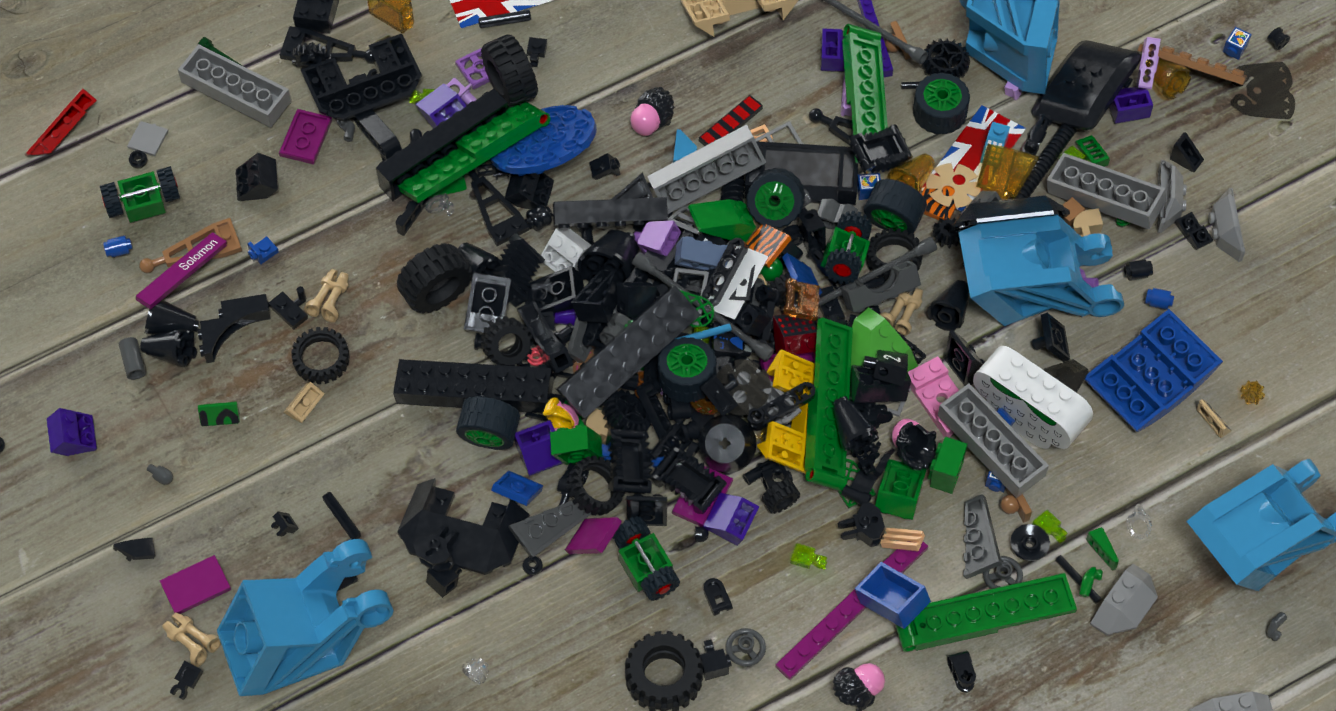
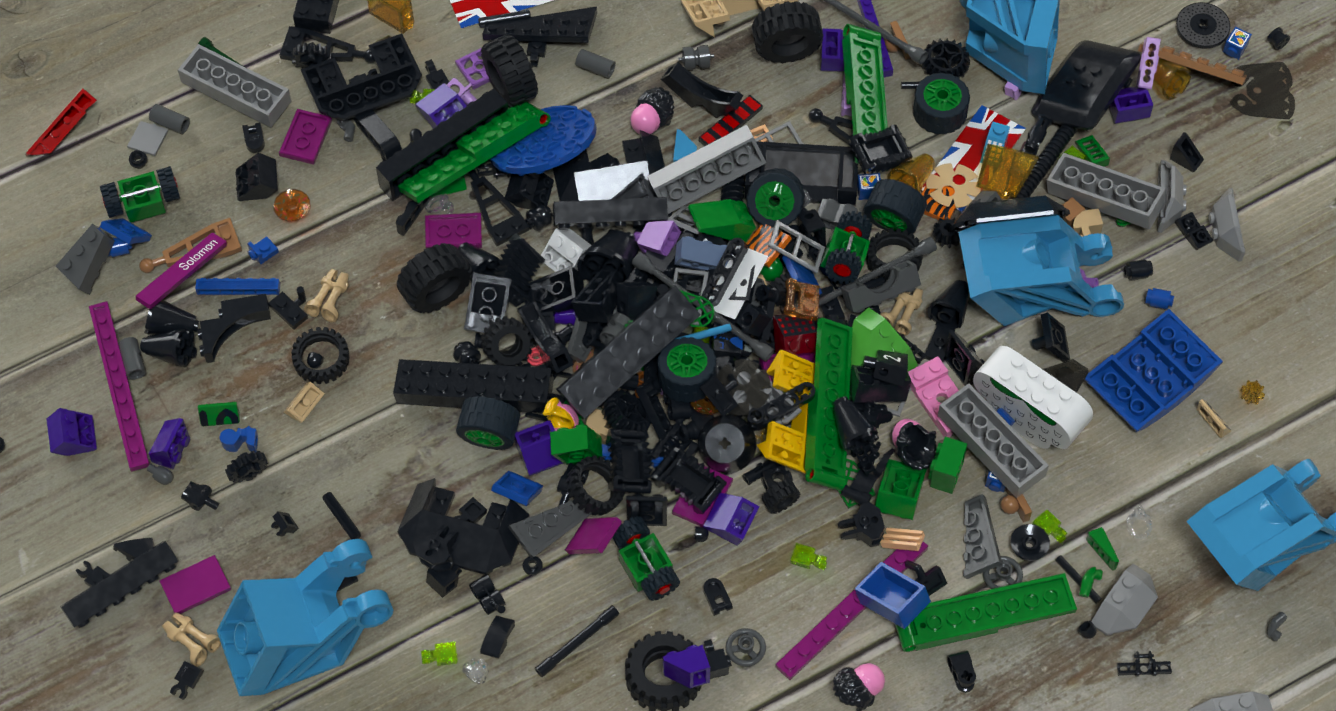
(86, 257): none -> dark grey wedge
(92, 576): none -> black plate
(118, 584): none -> black brick
(119, 386): none -> magenta plate
(125, 231): none -> blue tile
(169, 119): none -> dark grey pin
(170, 443): none -> dark purple slope
(198, 495): none -> black piece
(233, 440): none -> blue leg
(237, 286): none -> blue piece
(246, 466): none -> black gear
(255, 141): none -> black plate
(288, 200): none -> clear orange dish
(314, 360): none -> black hinge
(435, 78): none -> black plate
(444, 654): none -> clear neon green plate
(453, 229): none -> magenta tile
(466, 353): none -> black piece
(472, 511): none -> black plate
(485, 592): none -> black beam
(496, 636): none -> black slope
(551, 661): none -> black piece
(555, 27): none -> black wing
(578, 182): none -> black slope
(595, 63): none -> dark grey pin
(687, 666): none -> dark purple slope
(697, 92): none -> black arch
(699, 57): none -> dark grey wheel
(778, 224): none -> light grey window
(787, 32): none -> black tyre
(932, 579): none -> black plate
(938, 343): none -> black plate
(1087, 629): none -> black hinge
(1137, 665): none -> black piece
(1207, 14): none -> piece

